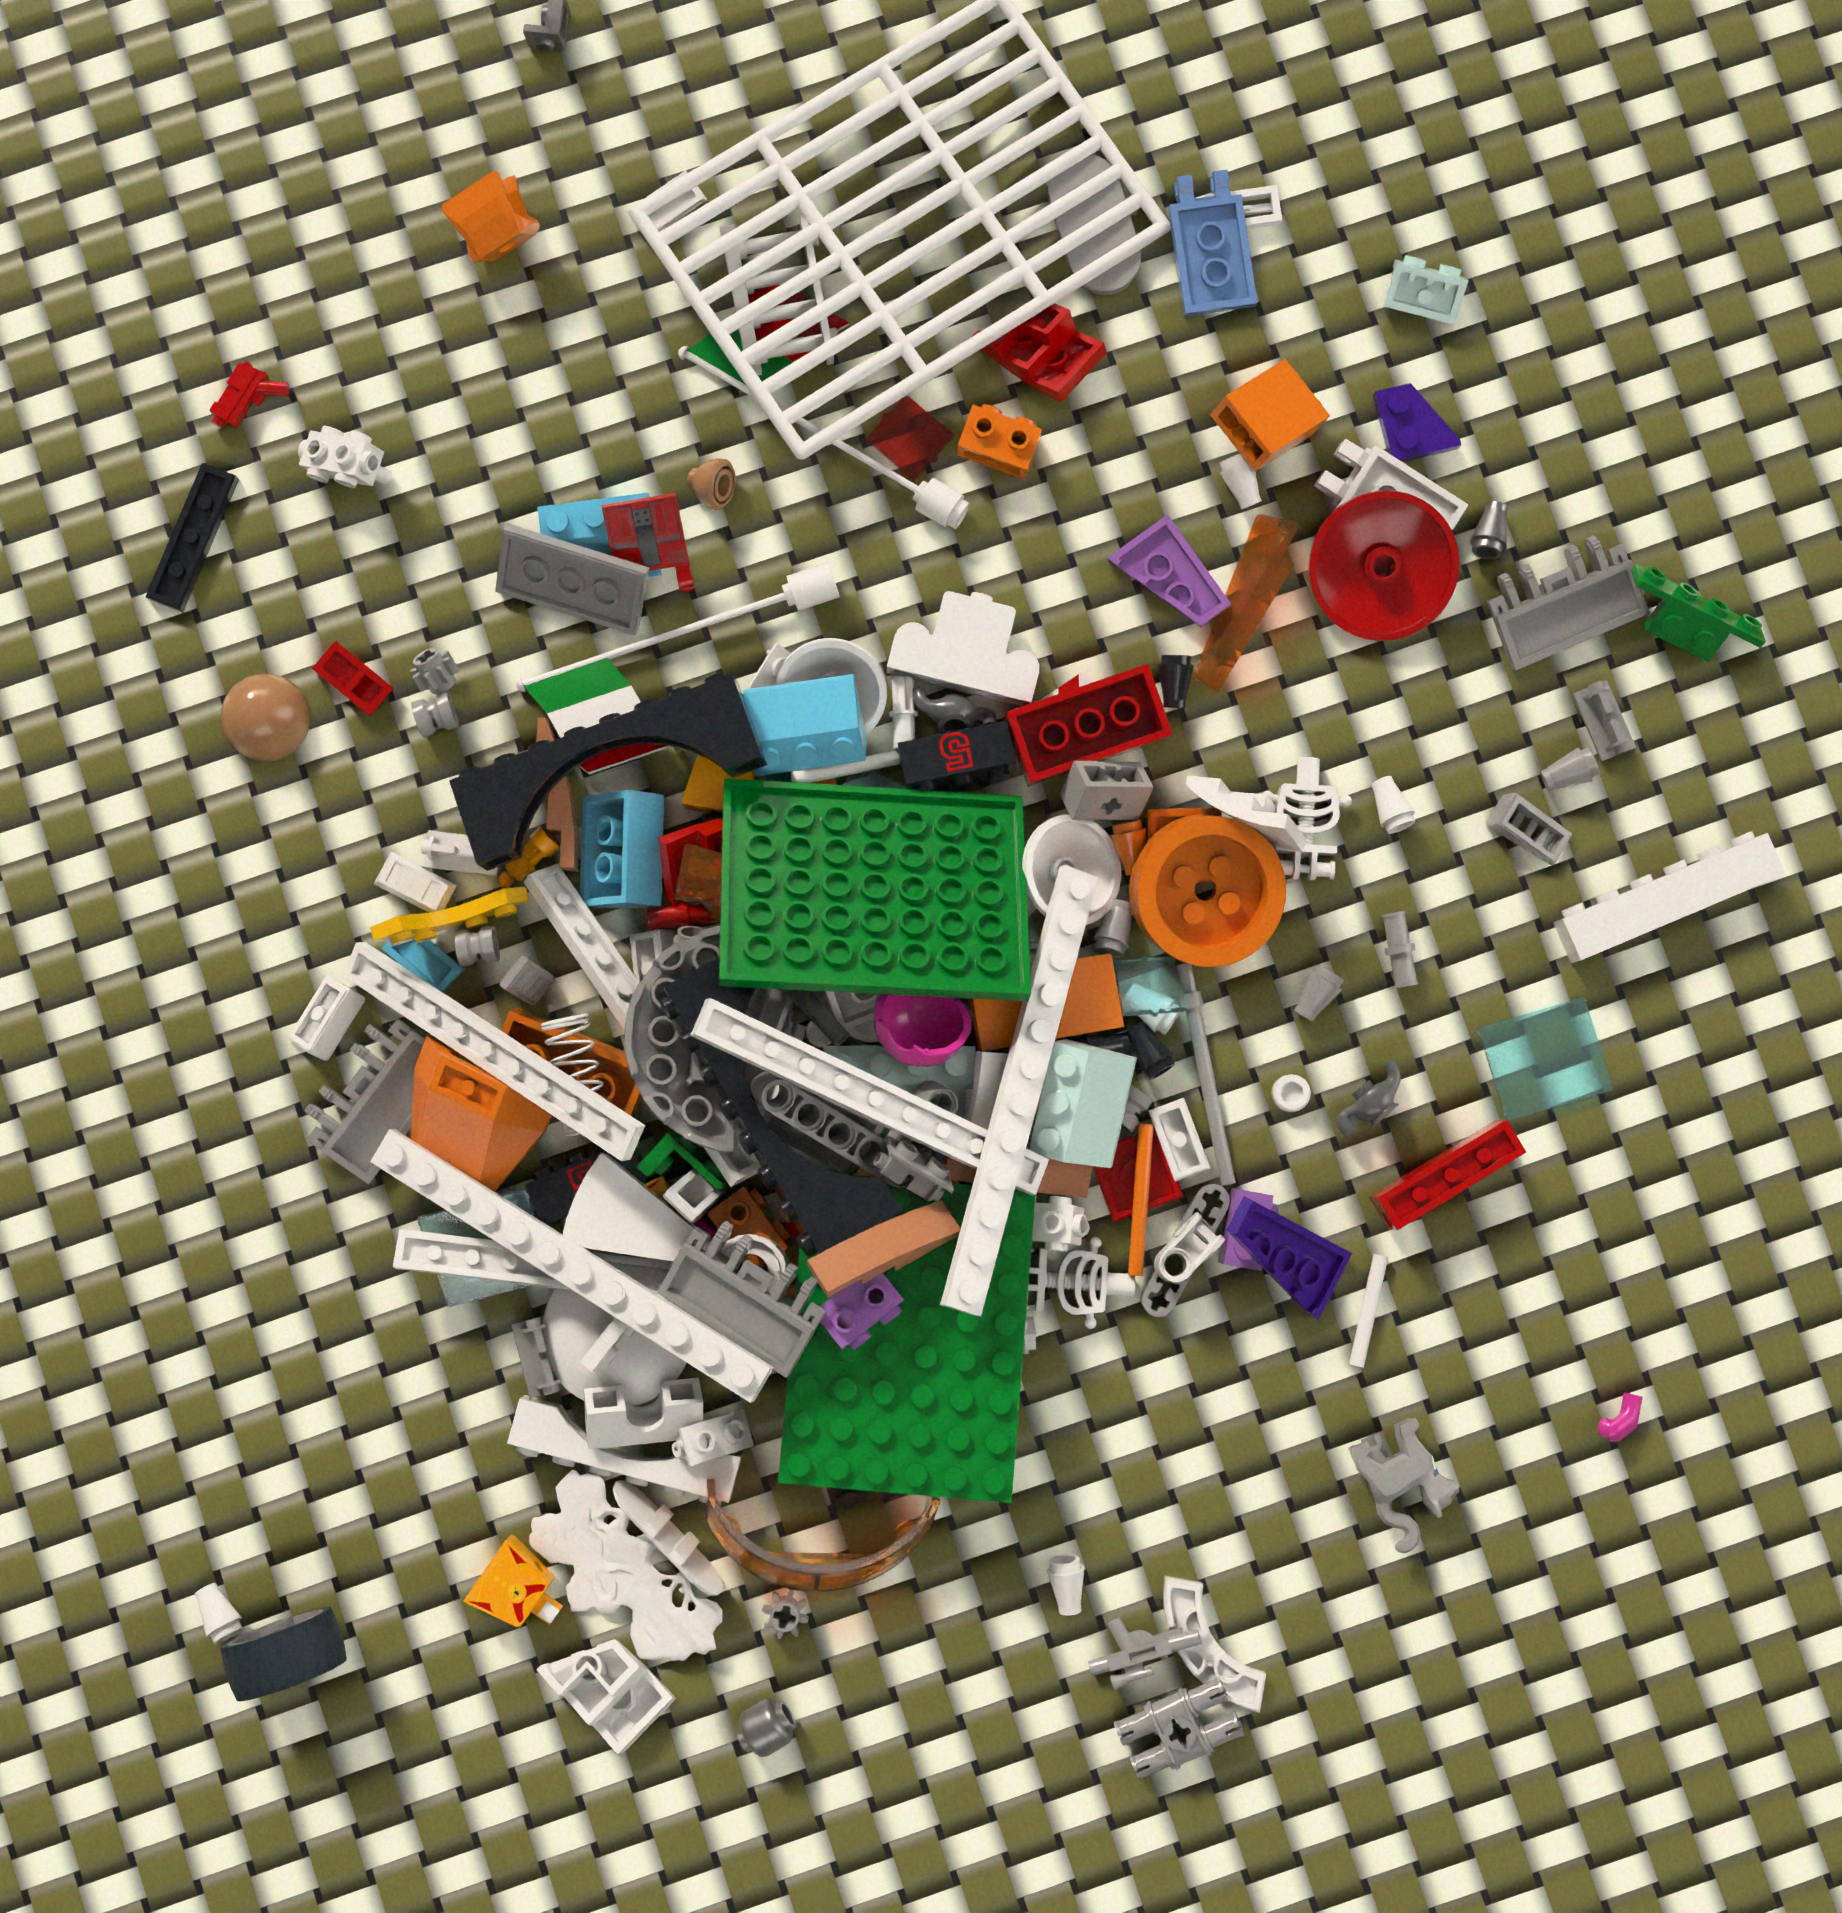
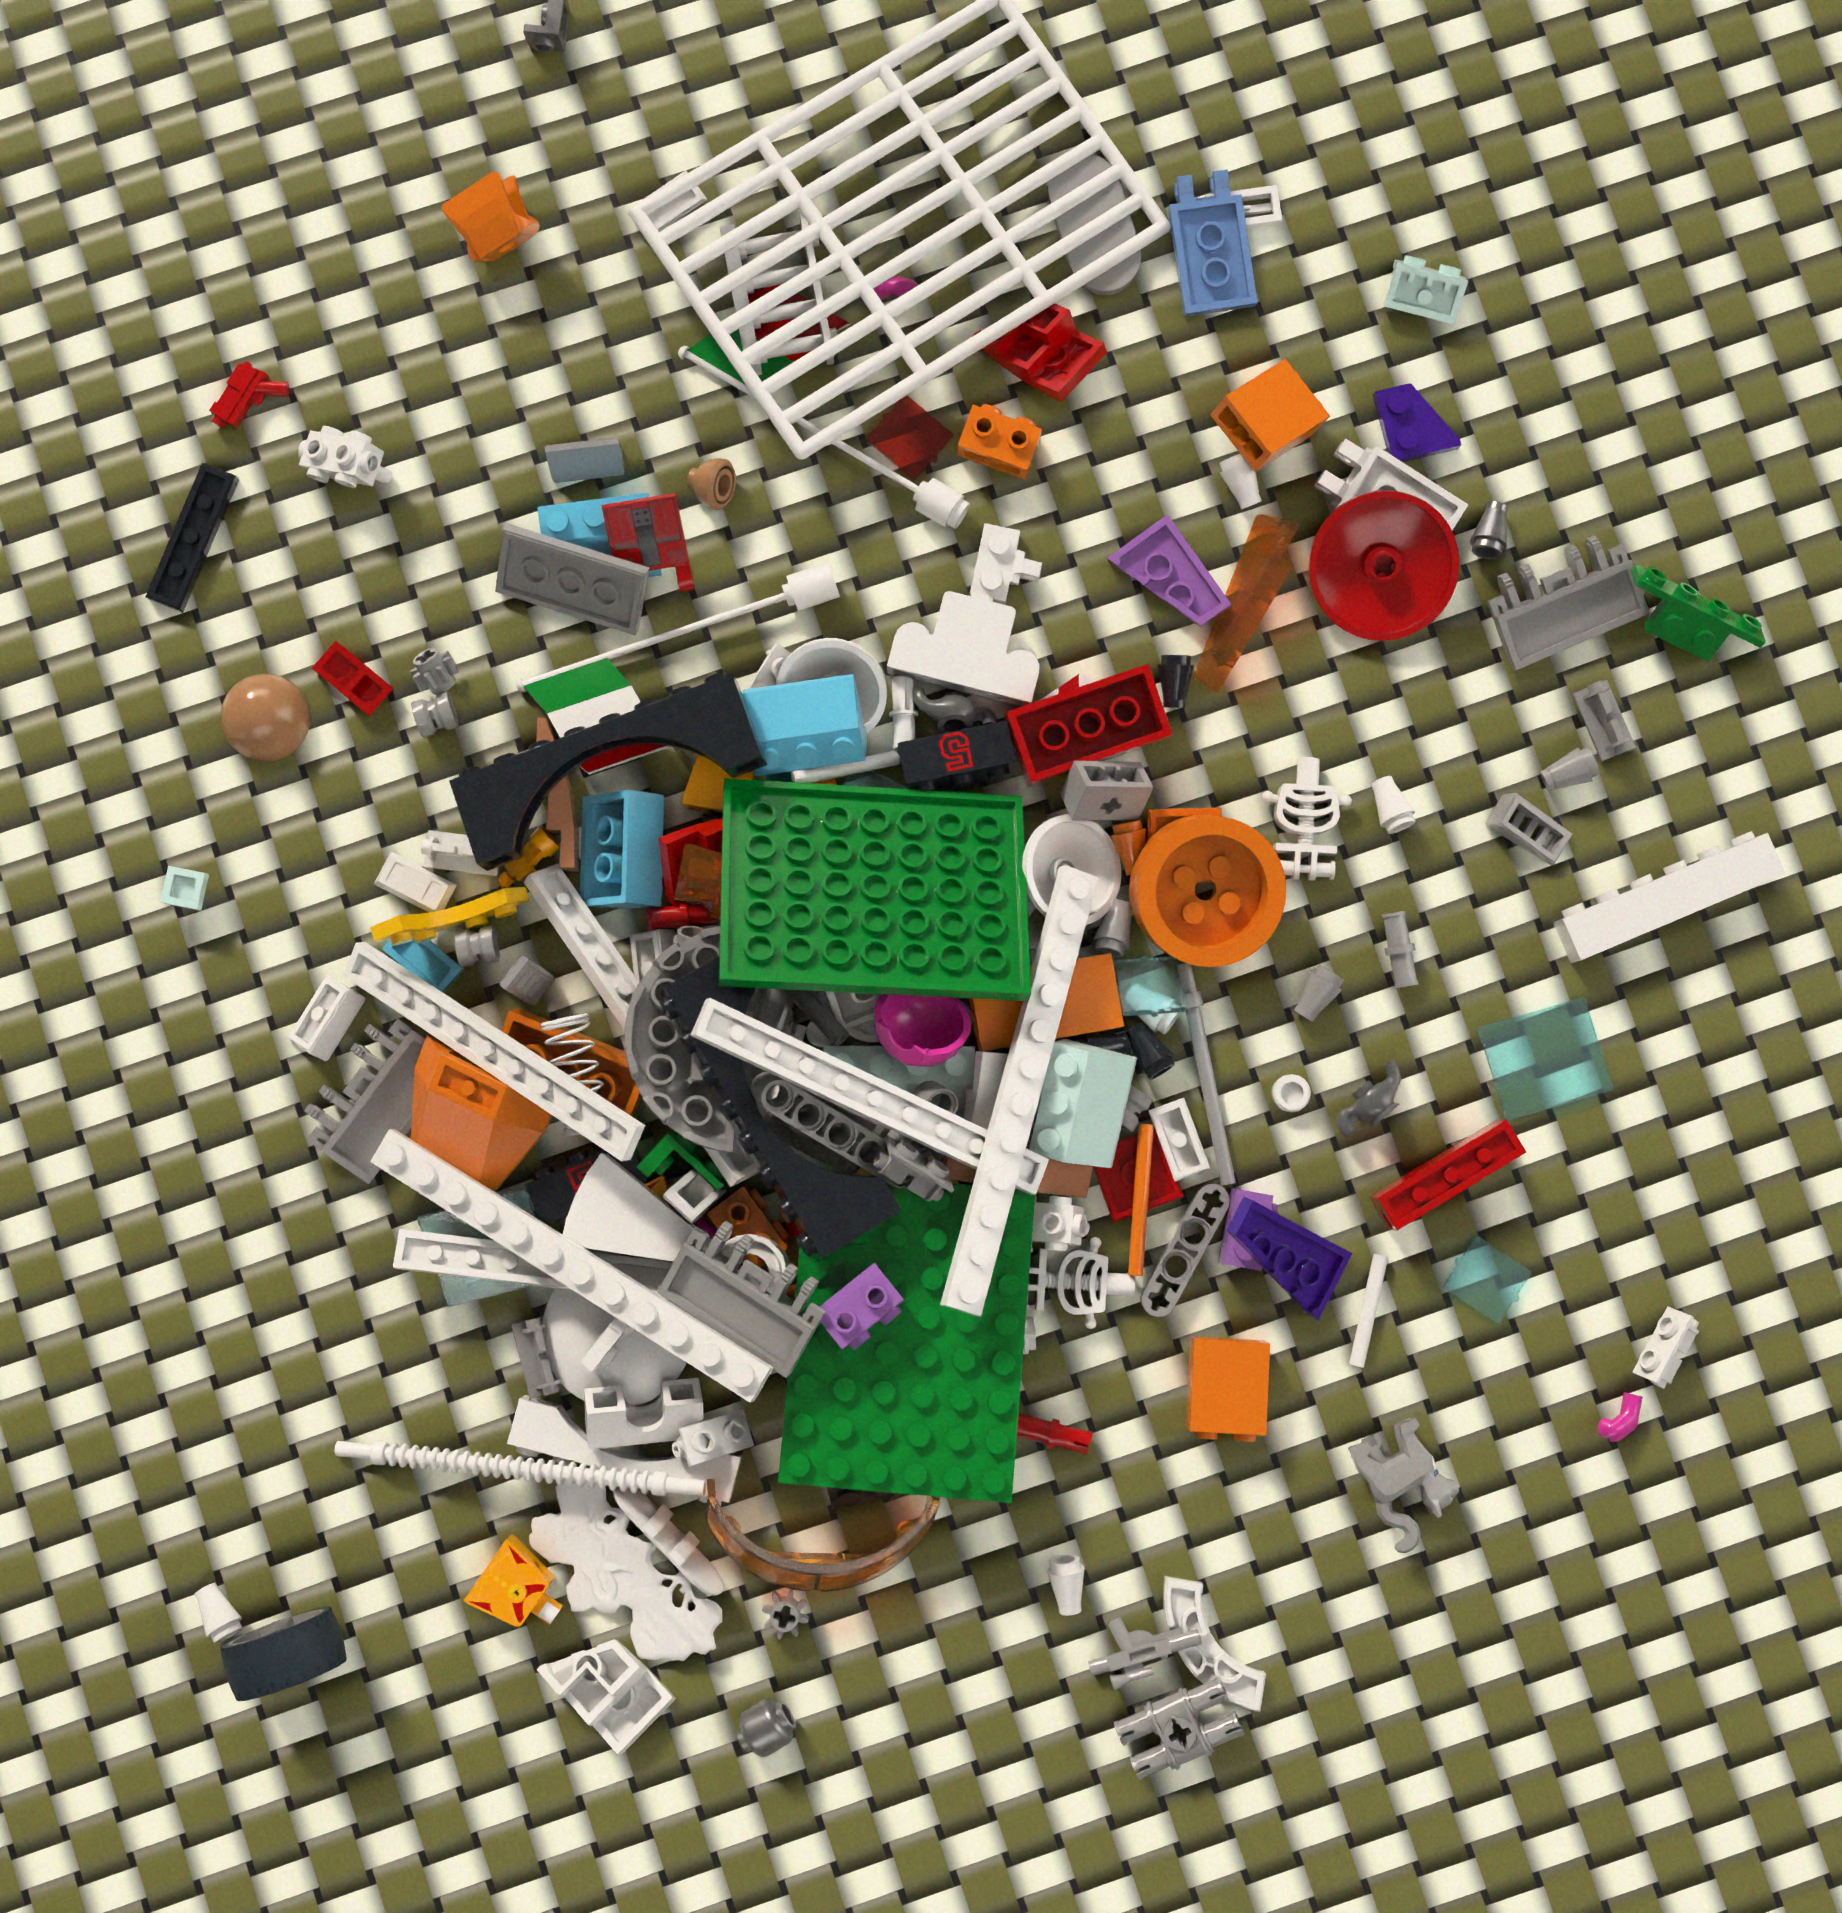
(184, 888): none -> light aqua tile
(585, 460): none -> light grey slope
(659, 1483): none -> white hose
(884, 1247): nougat slope -> none
(895, 286): none -> dark pink arm
(1001, 563): none -> white hinge
(1053, 1434): none -> red pin
(1189, 1248): white piece -> none
(1227, 1387): none -> orange brick
(1251, 809): white slope -> none
(1487, 1279): none -> clear light blue piece
(1673, 1333): none -> white hinge

